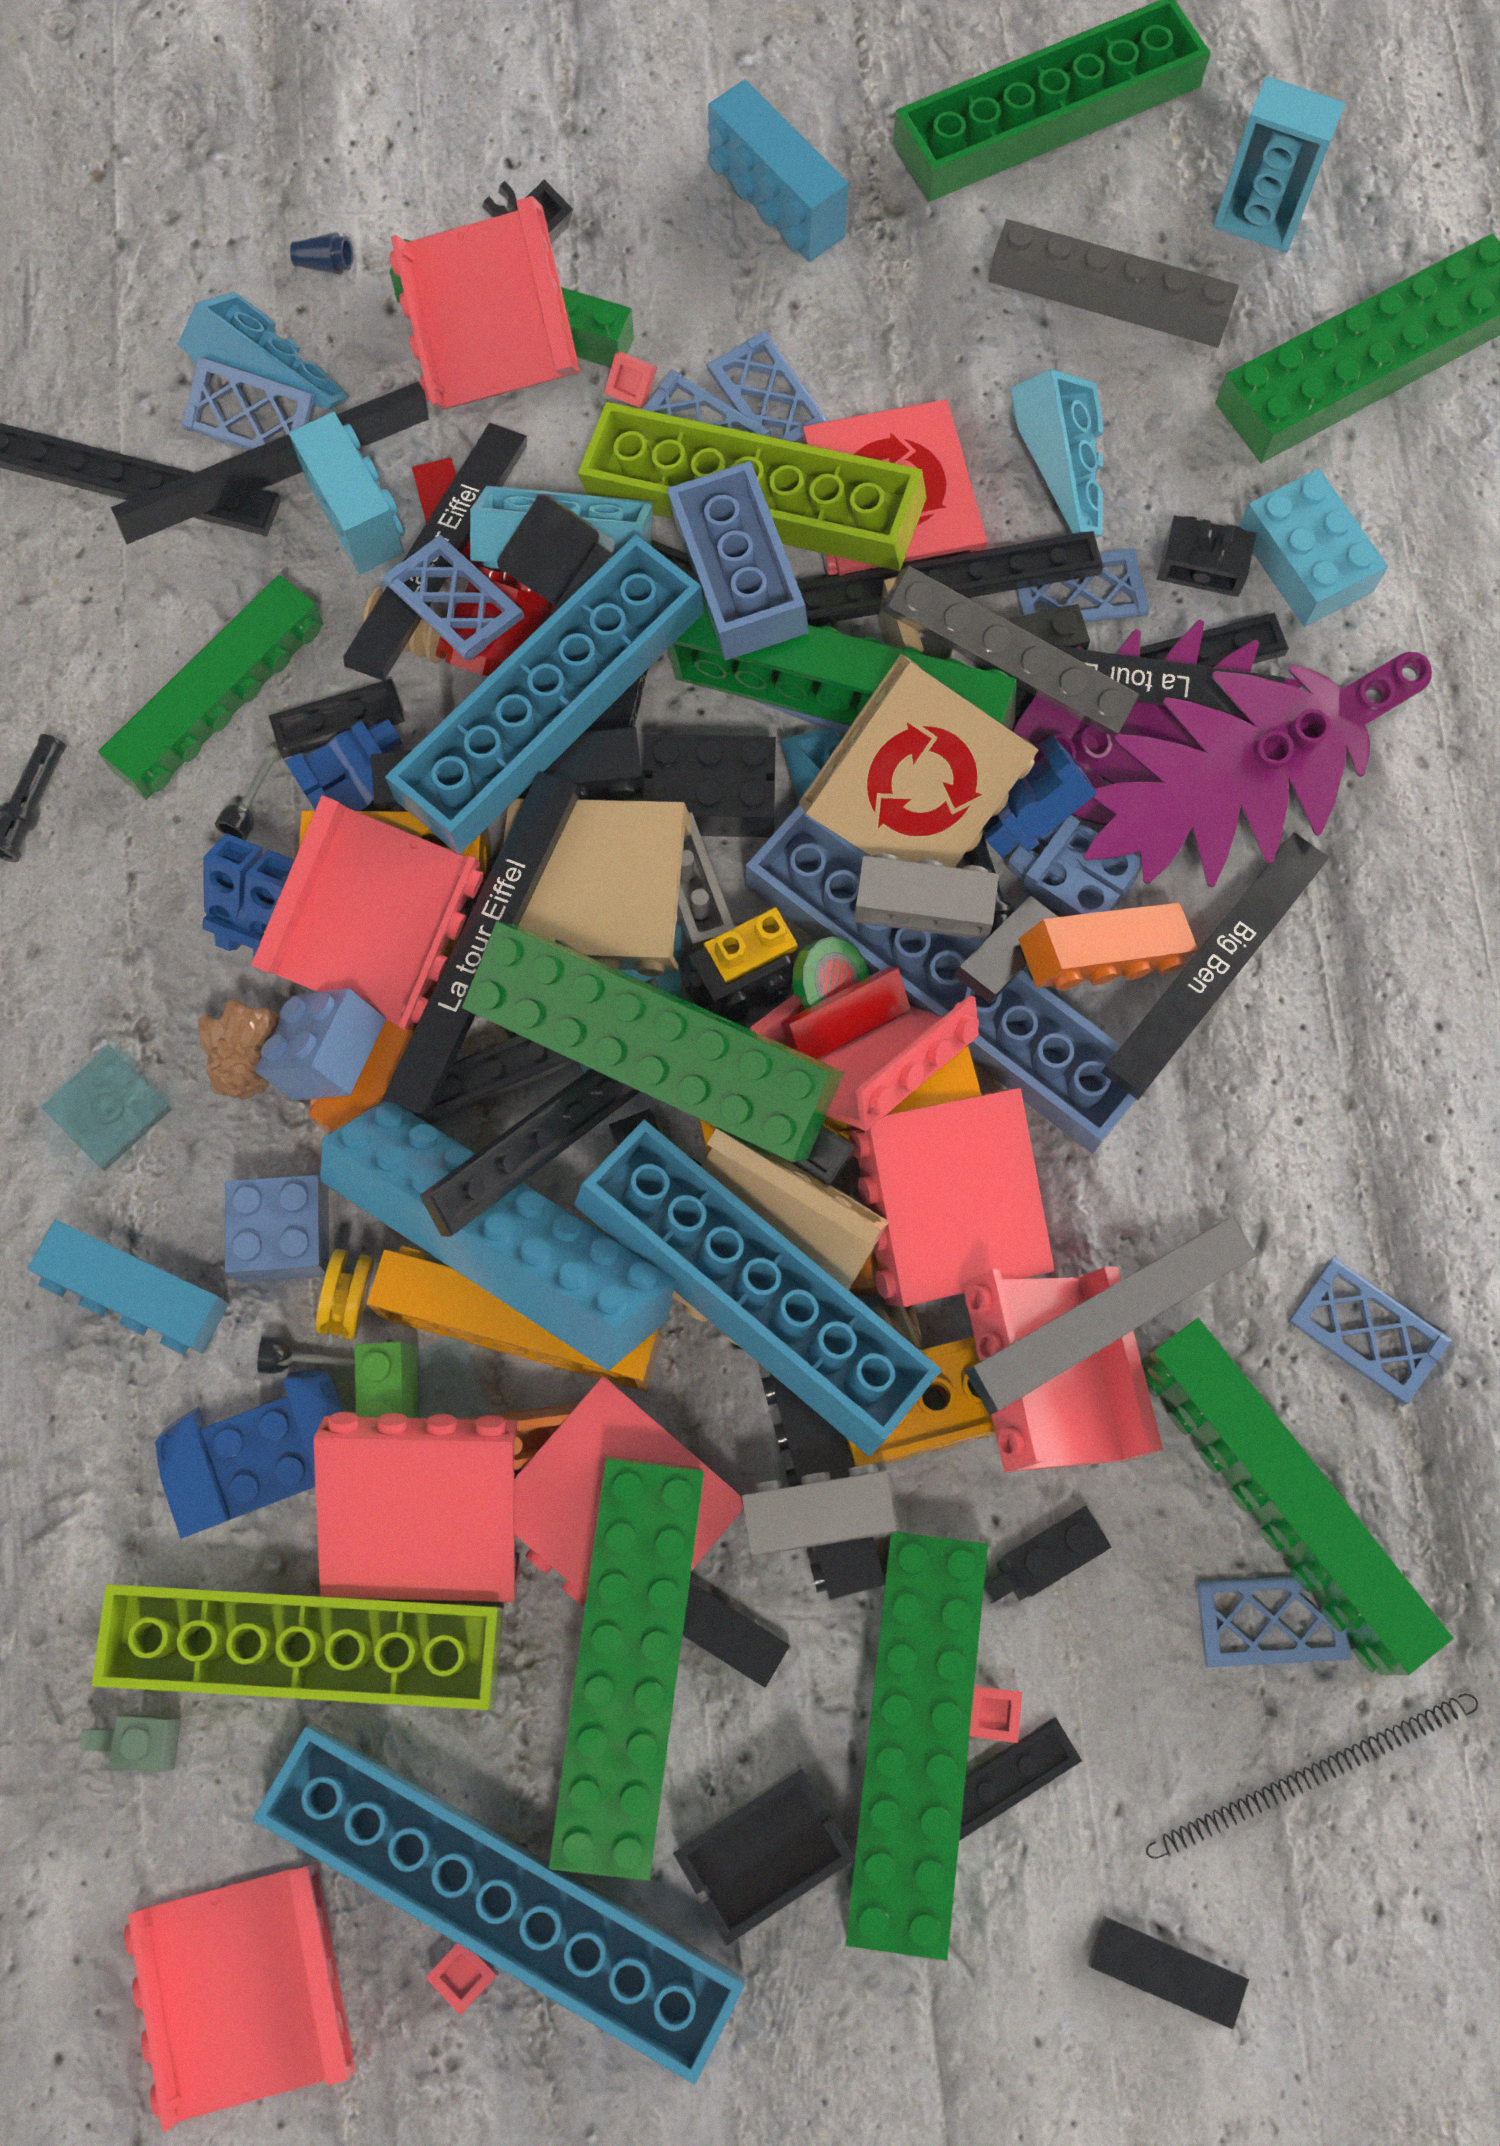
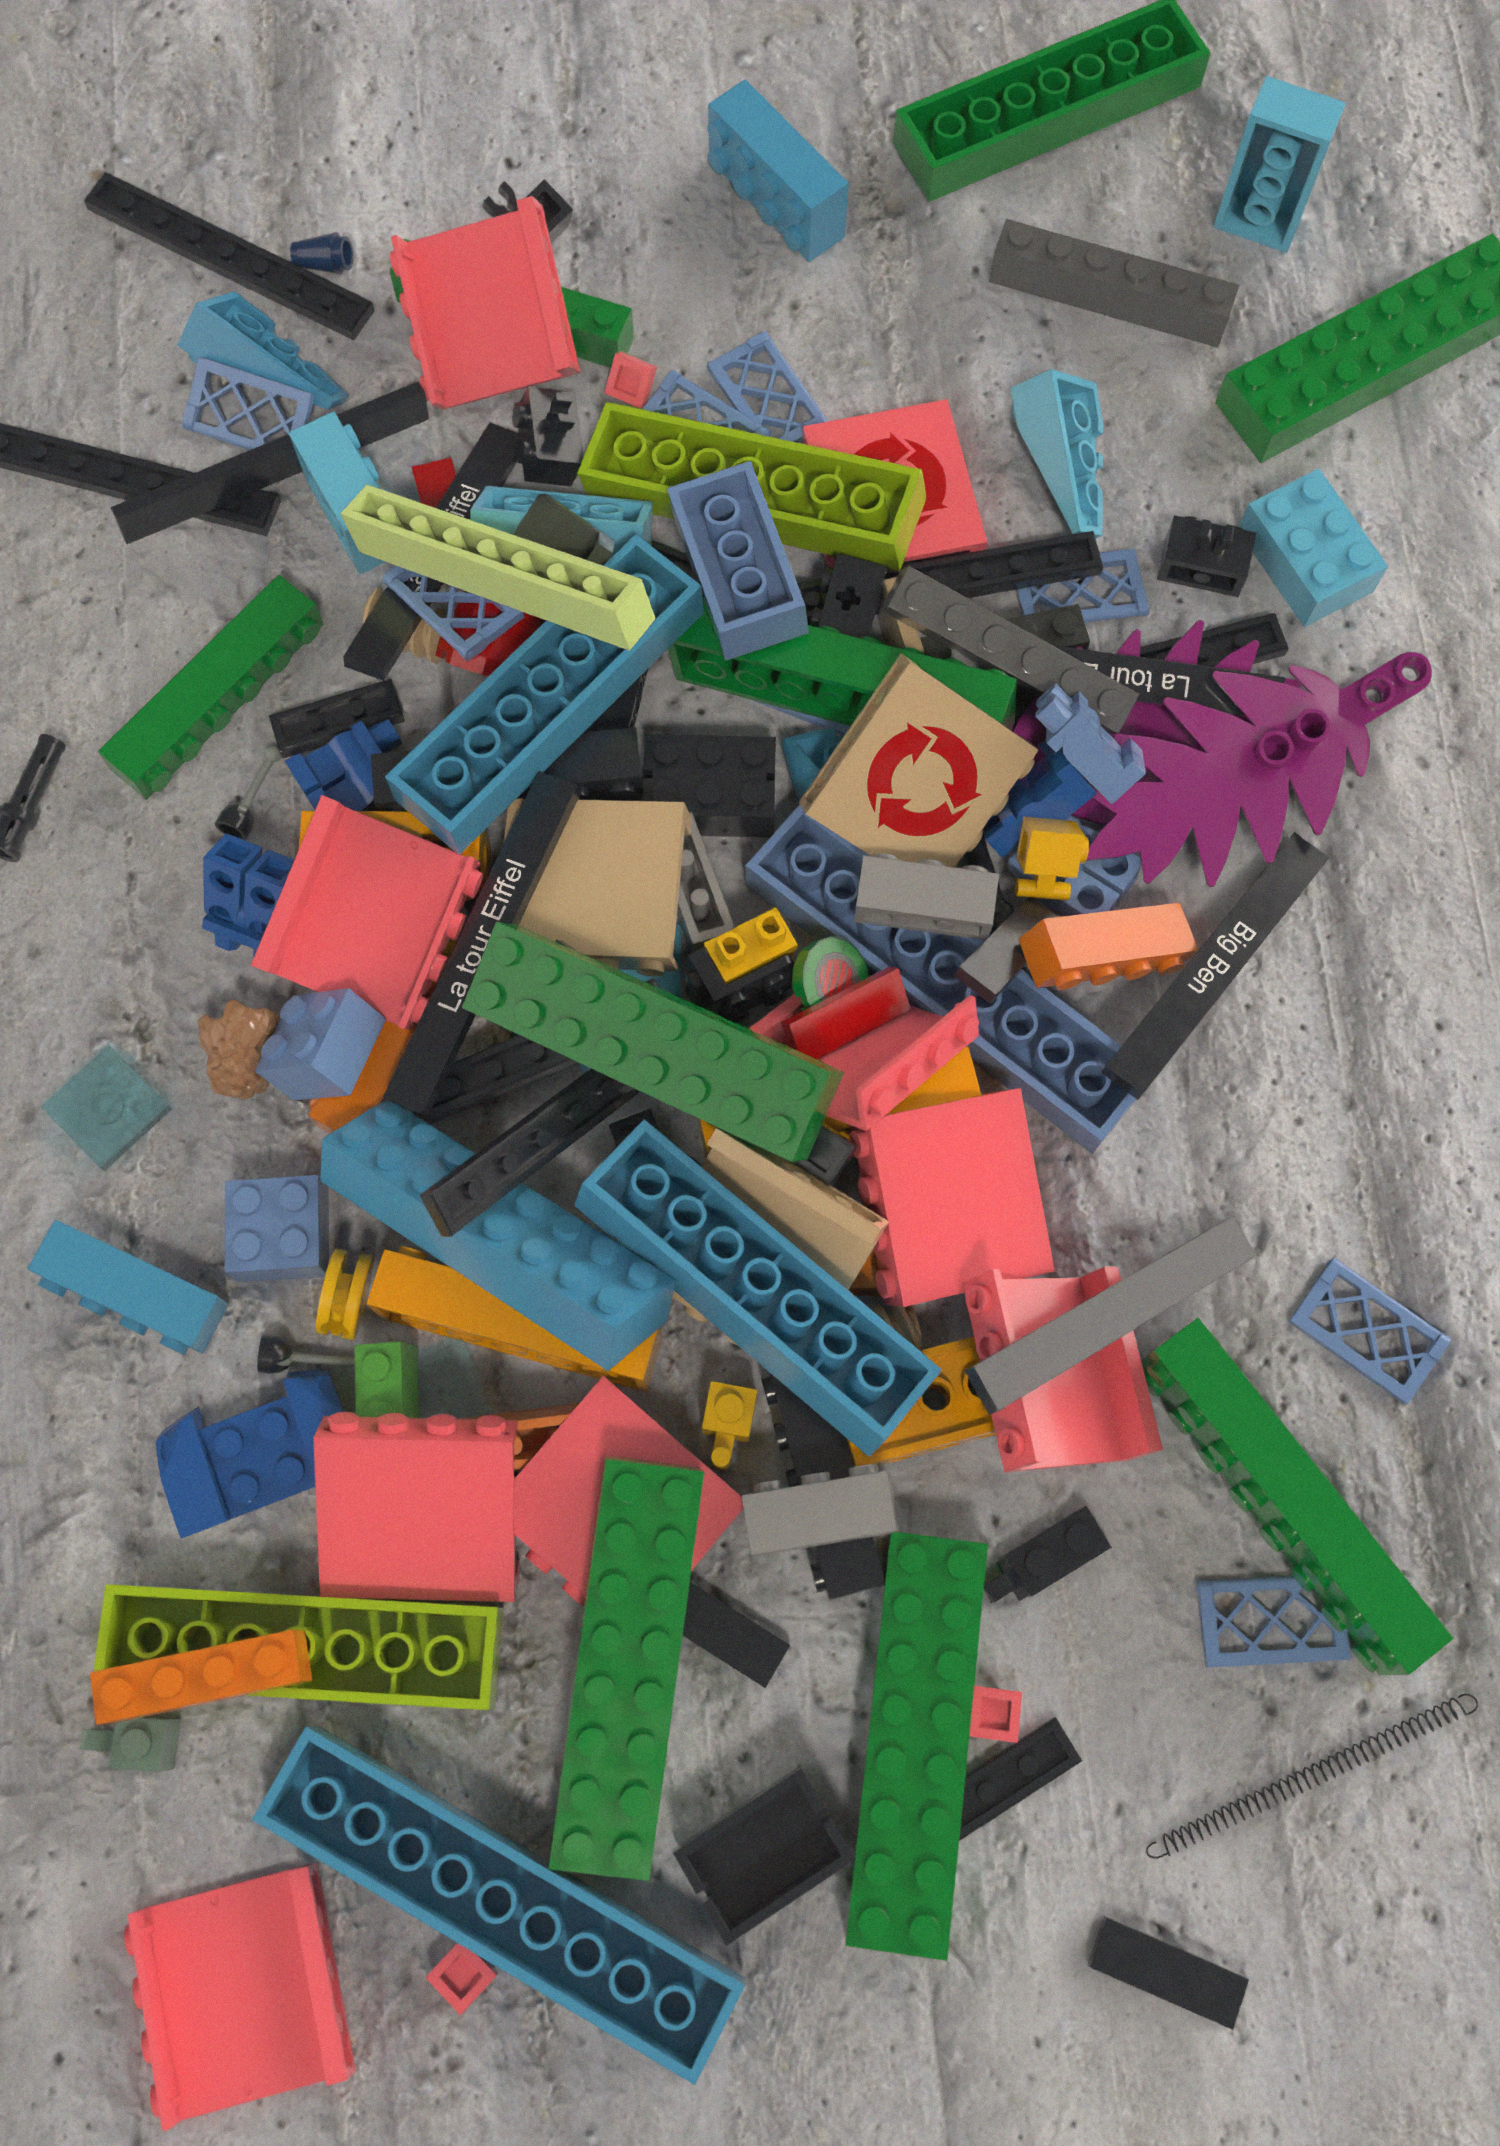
(200, 1677): none -> orange brick
(229, 256): none -> black tile
(500, 566): none -> yellowish green brick
(548, 436): none -> black brick
(728, 1418): none -> yellow brick
(850, 582): none -> black brick
(1047, 851): none -> yellow brick
(1087, 745): none -> medium blue hips

